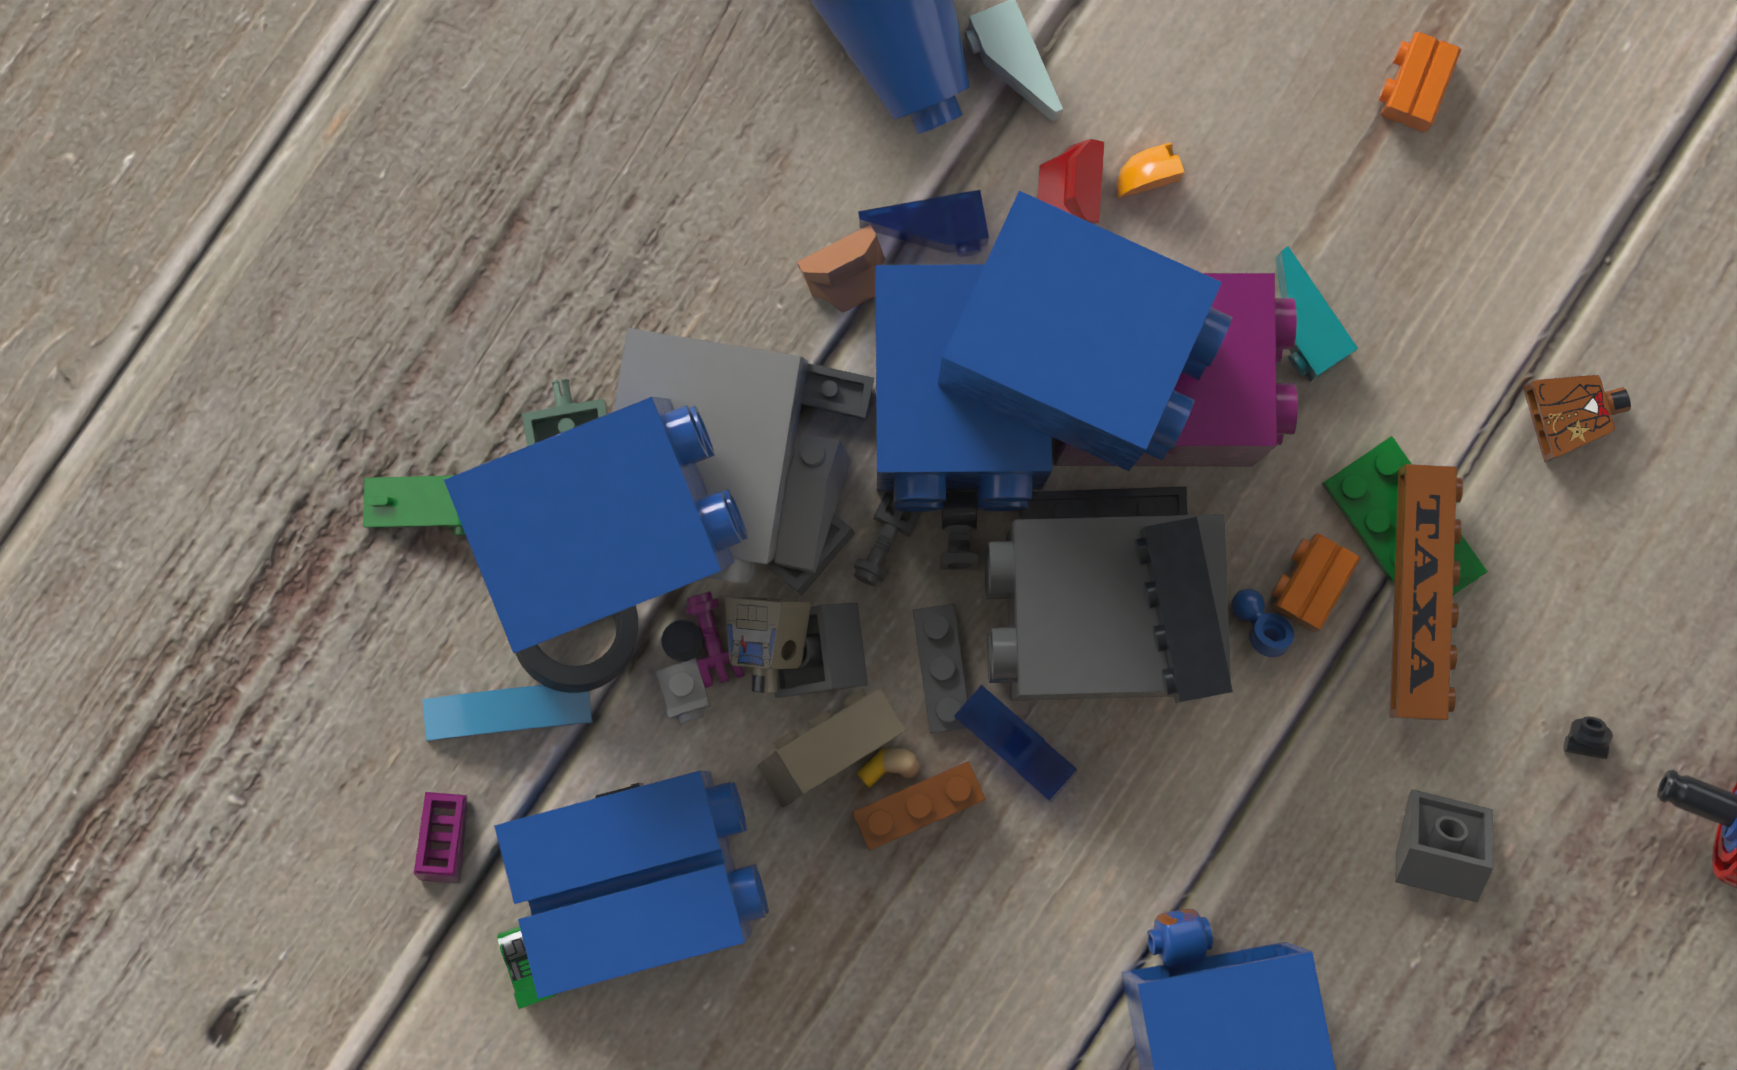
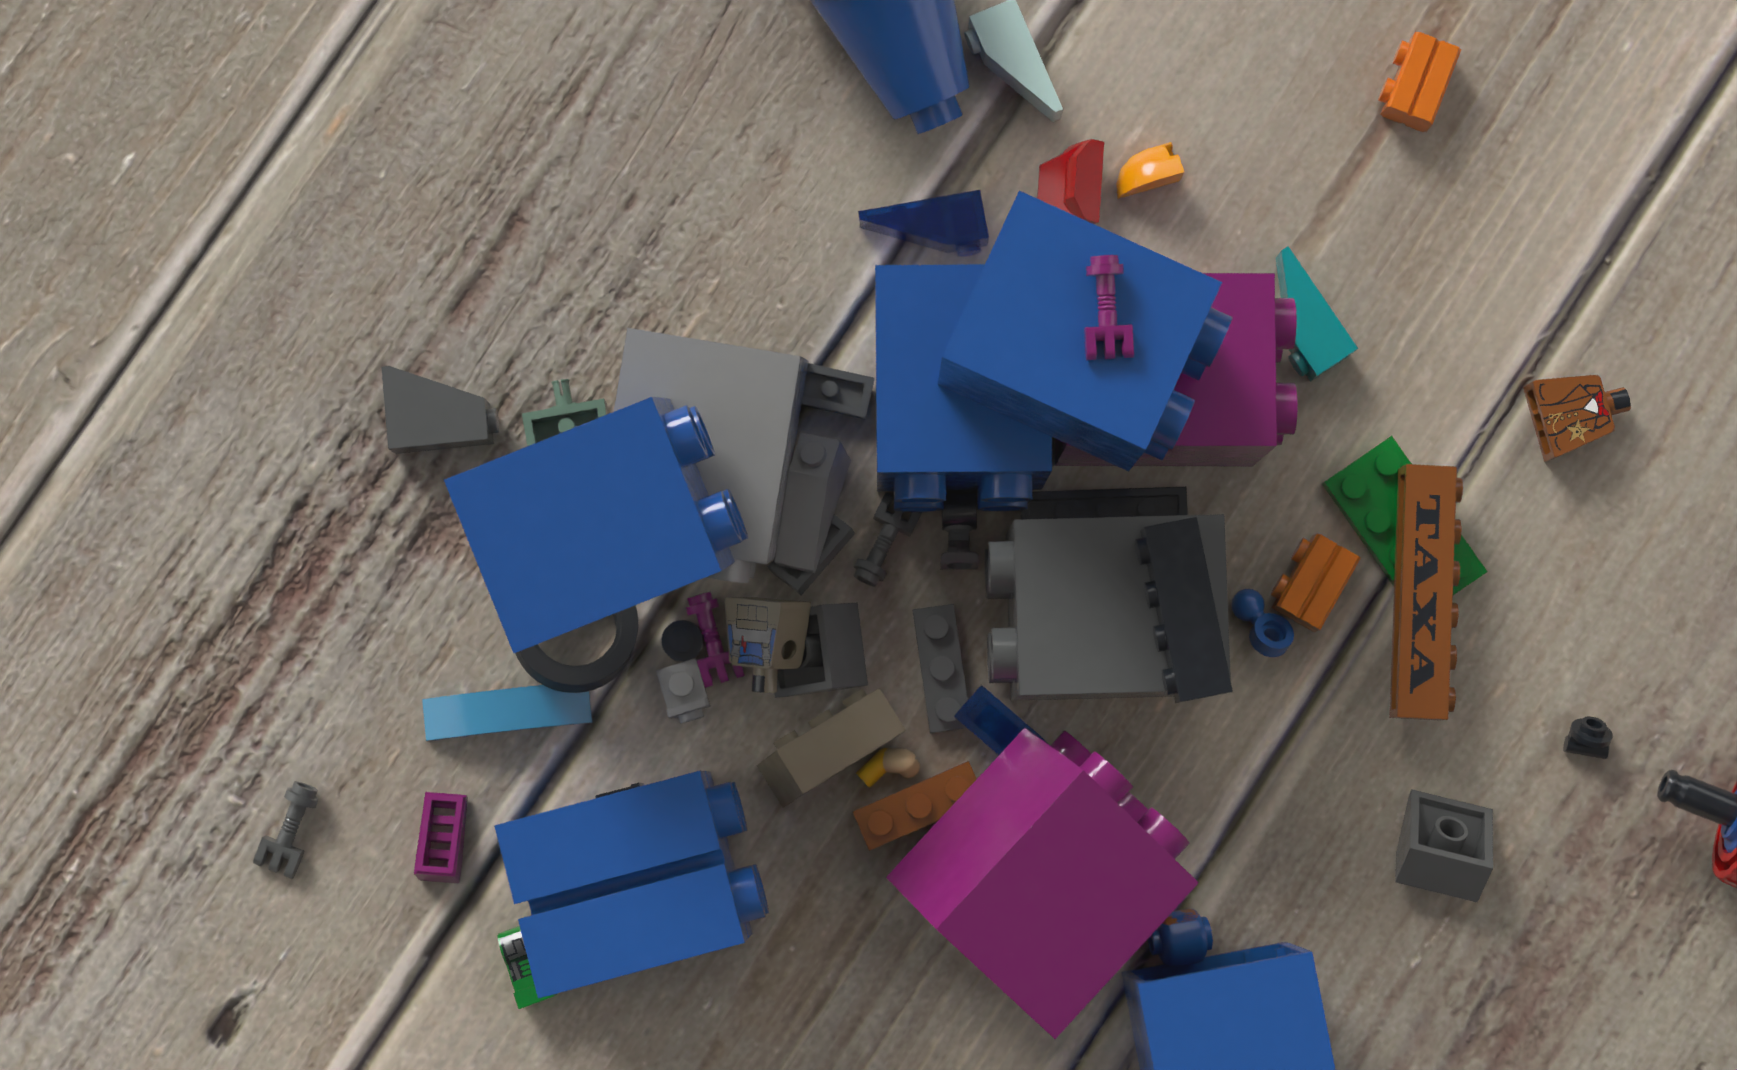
(301, 797): none -> dark grey hinge
(409, 503): green door -> none
(433, 415): none -> dark grey slope
(844, 269): nougat slope -> none
(1047, 875): none -> magenta brick
(1105, 269): none -> magenta hinge

